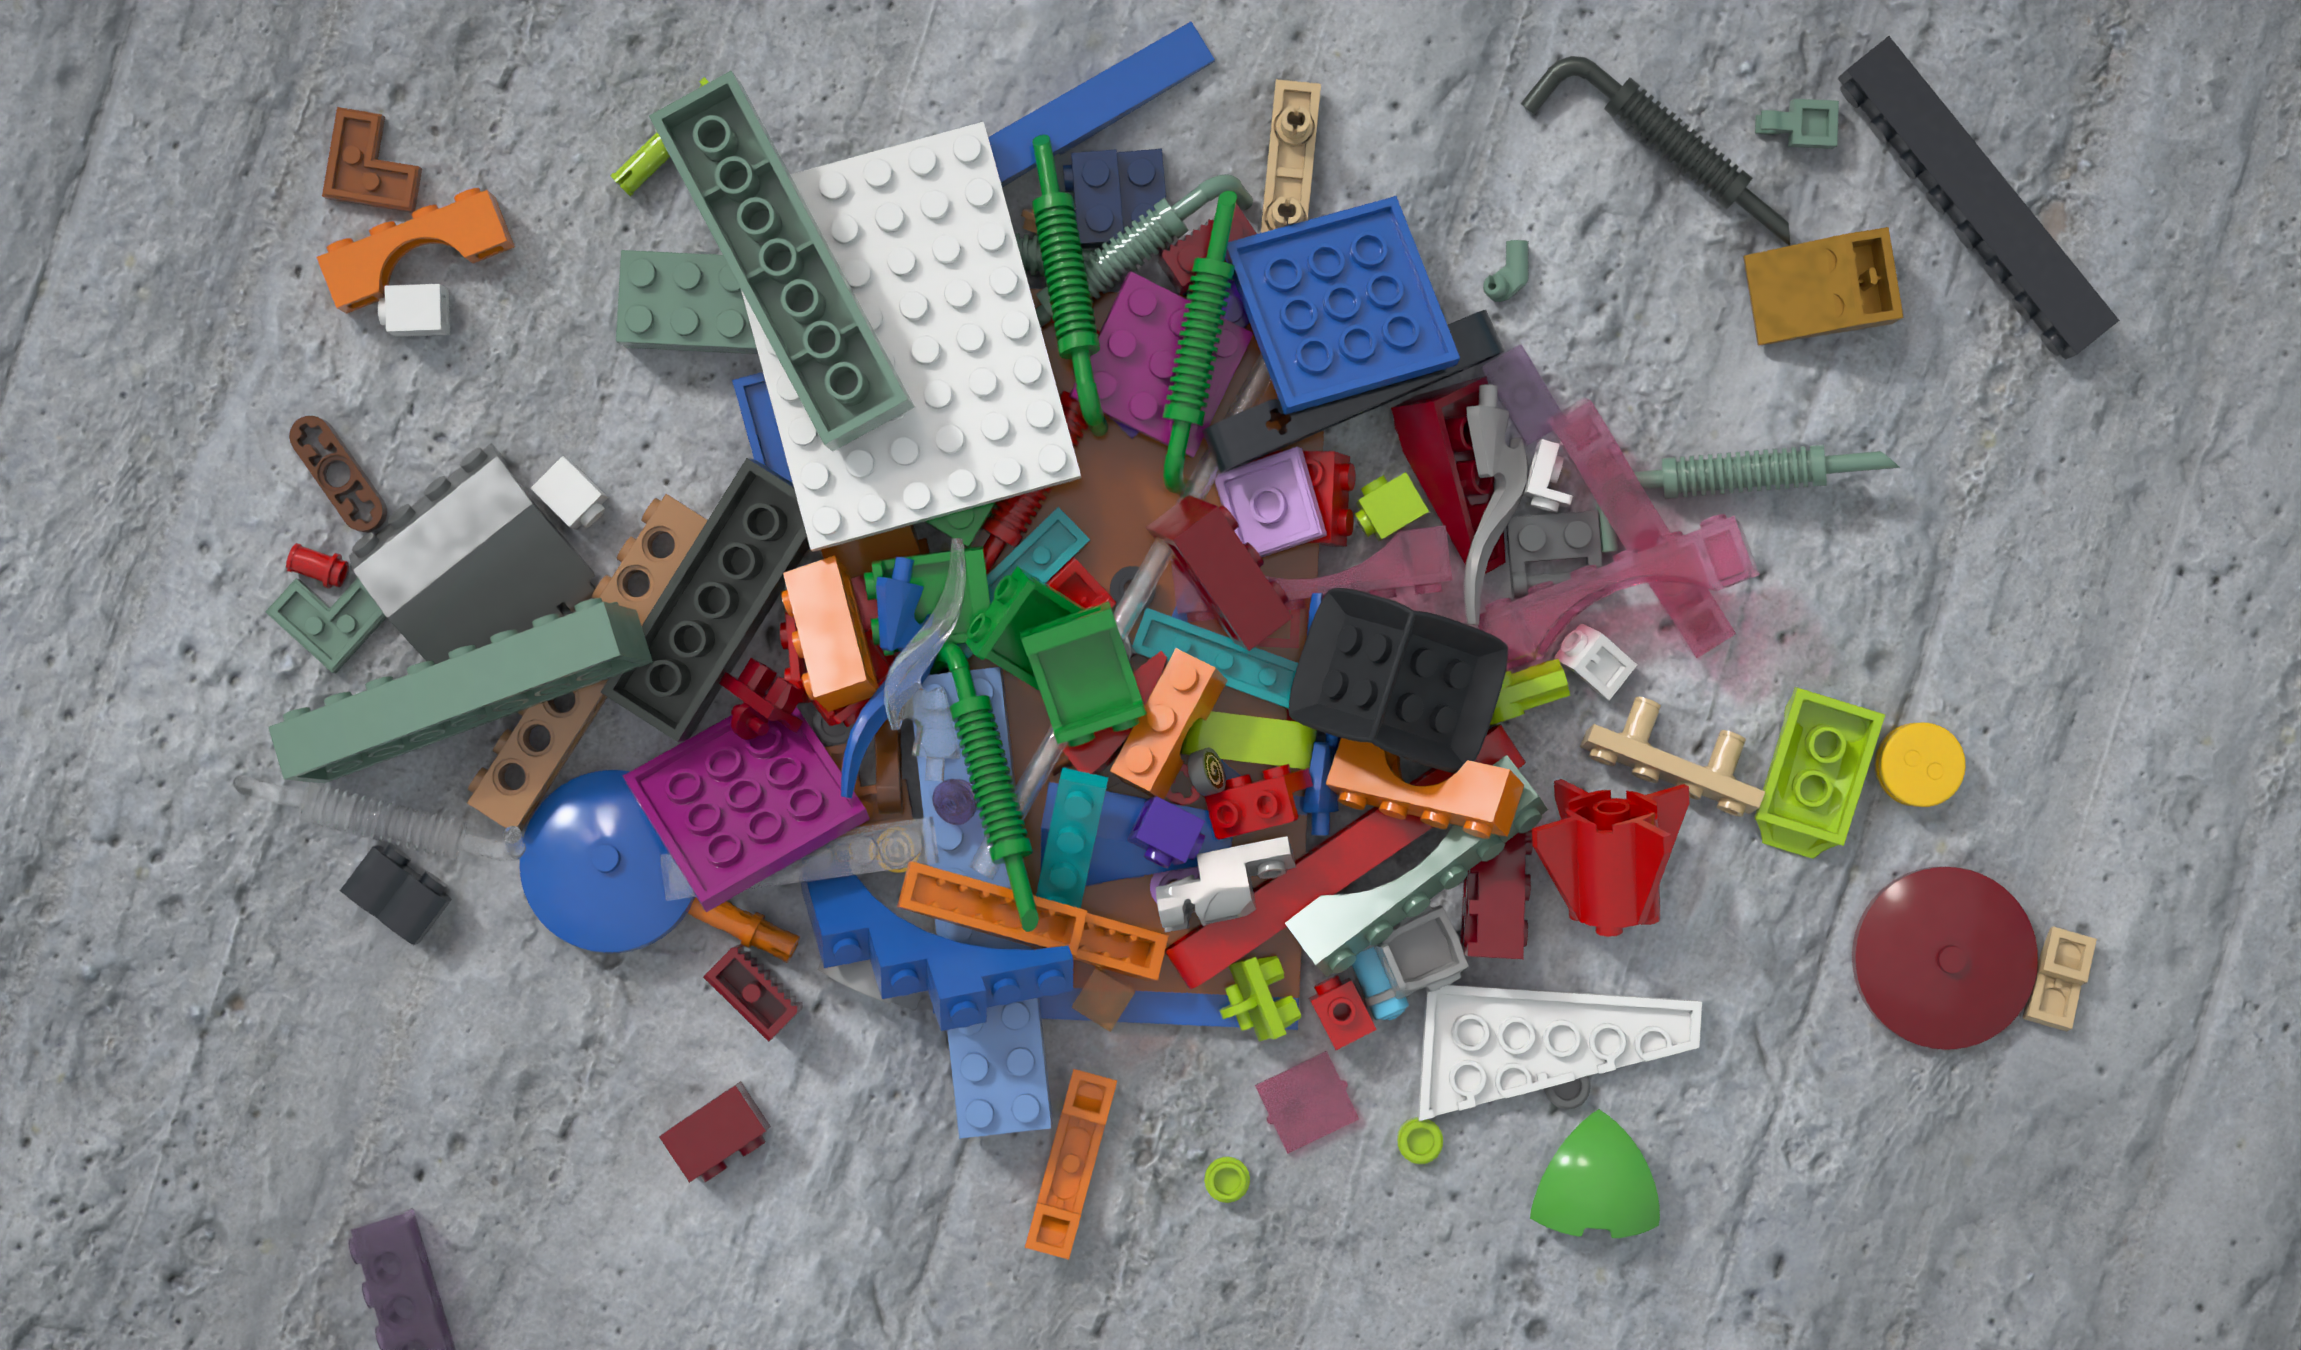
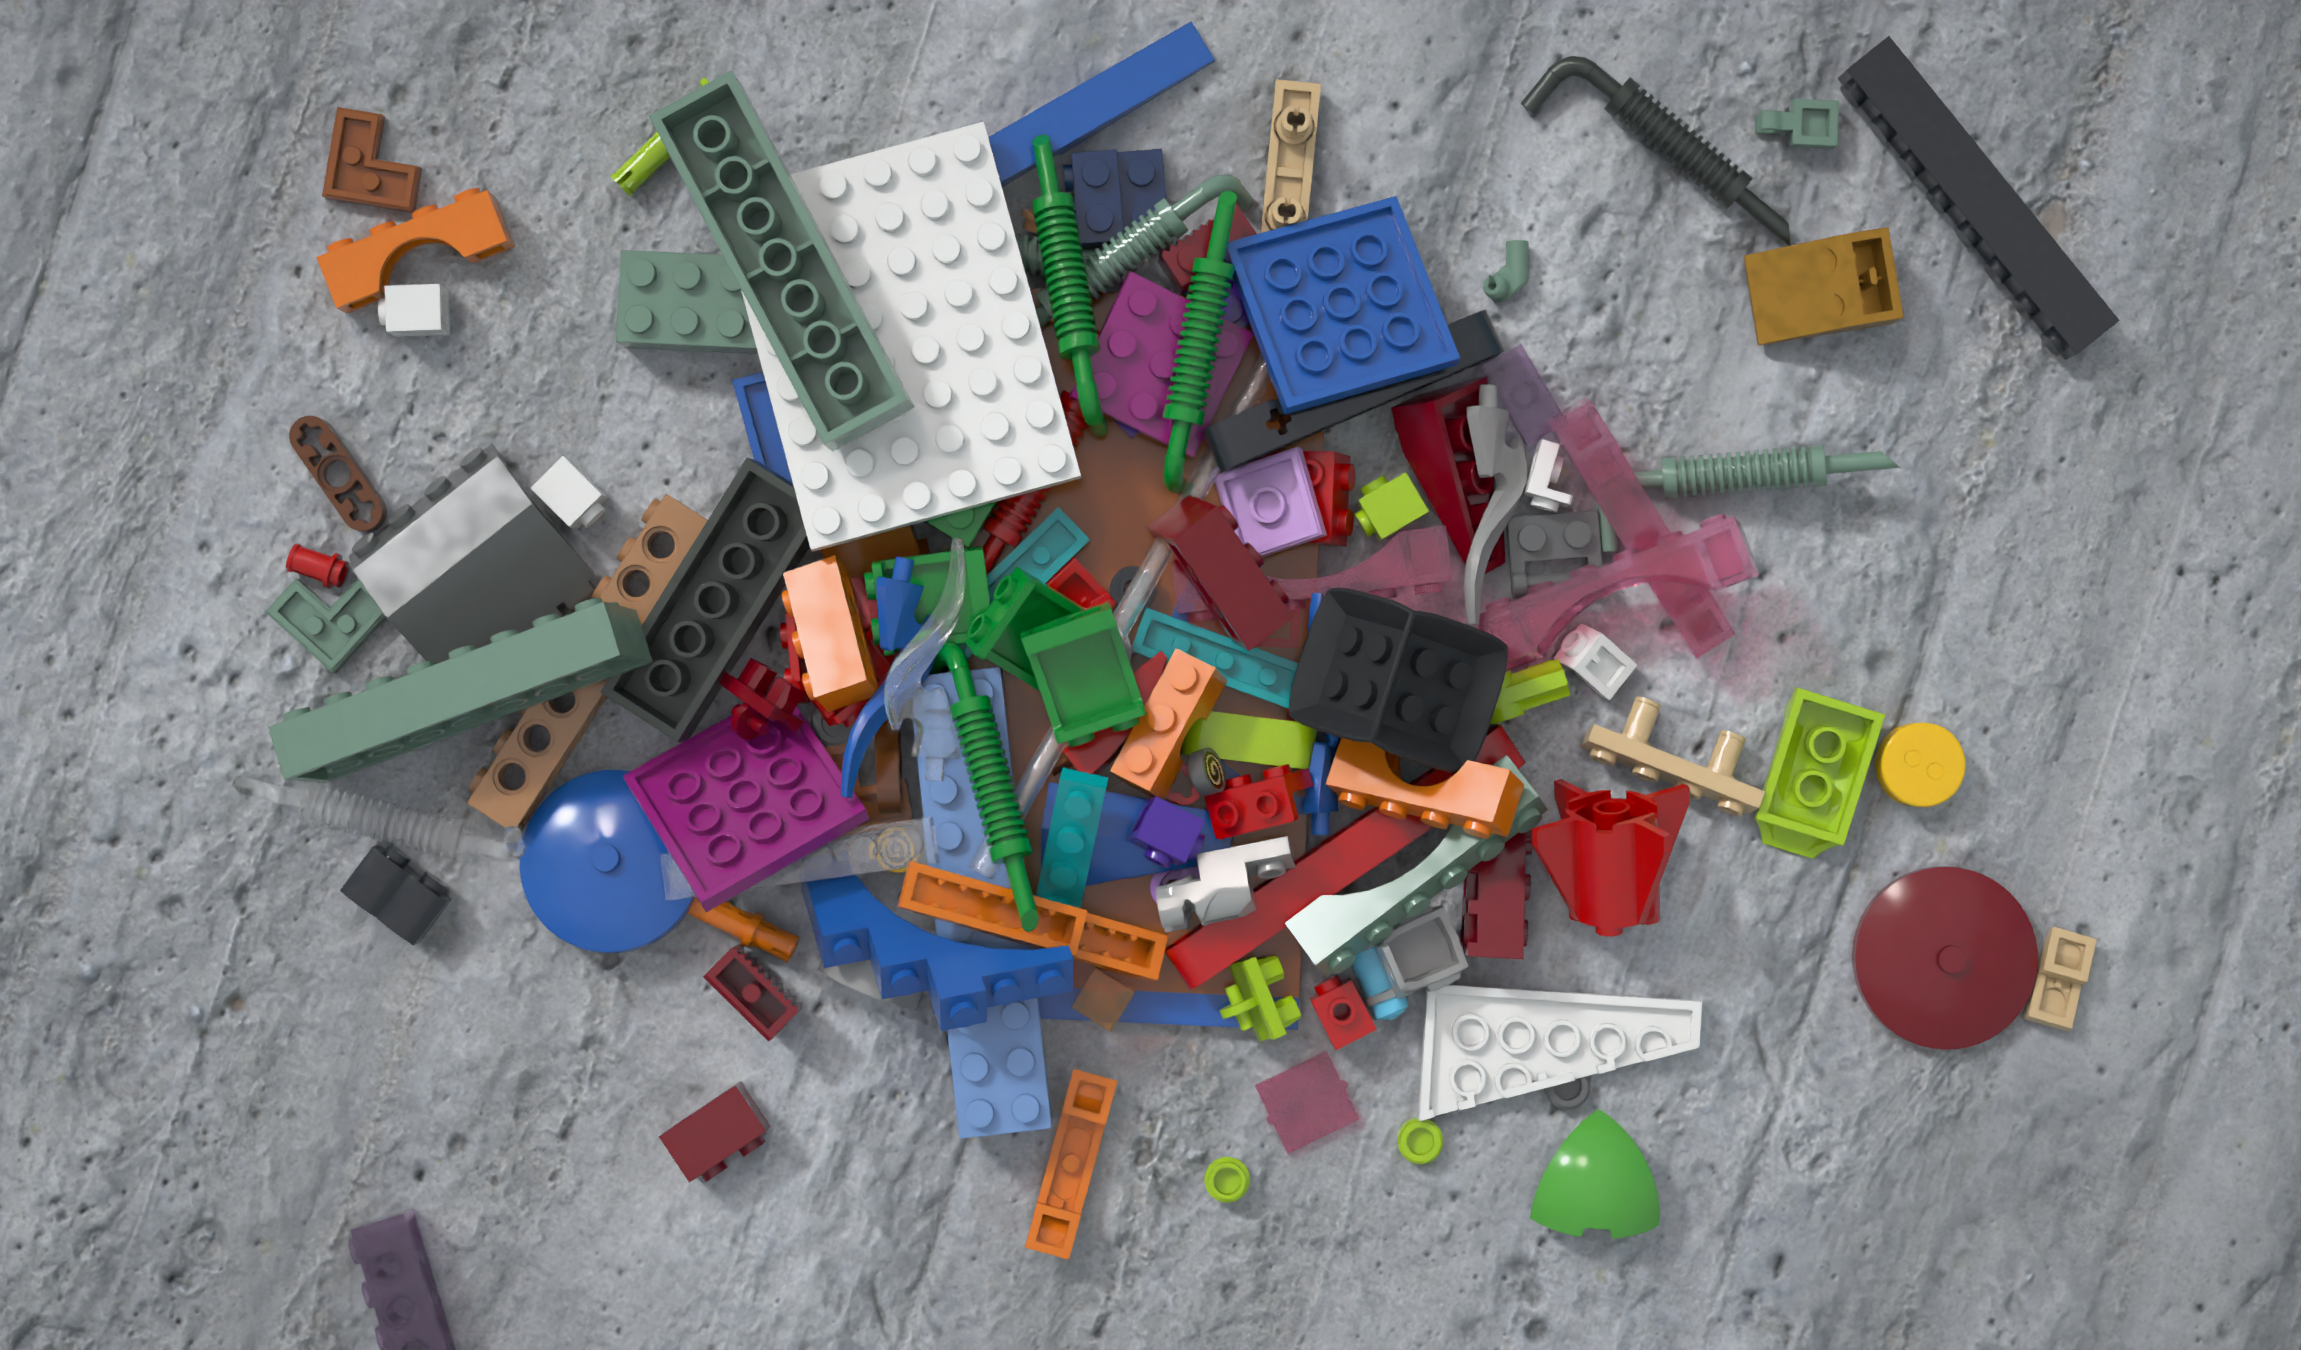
(962, 796): clear purple plate -> none

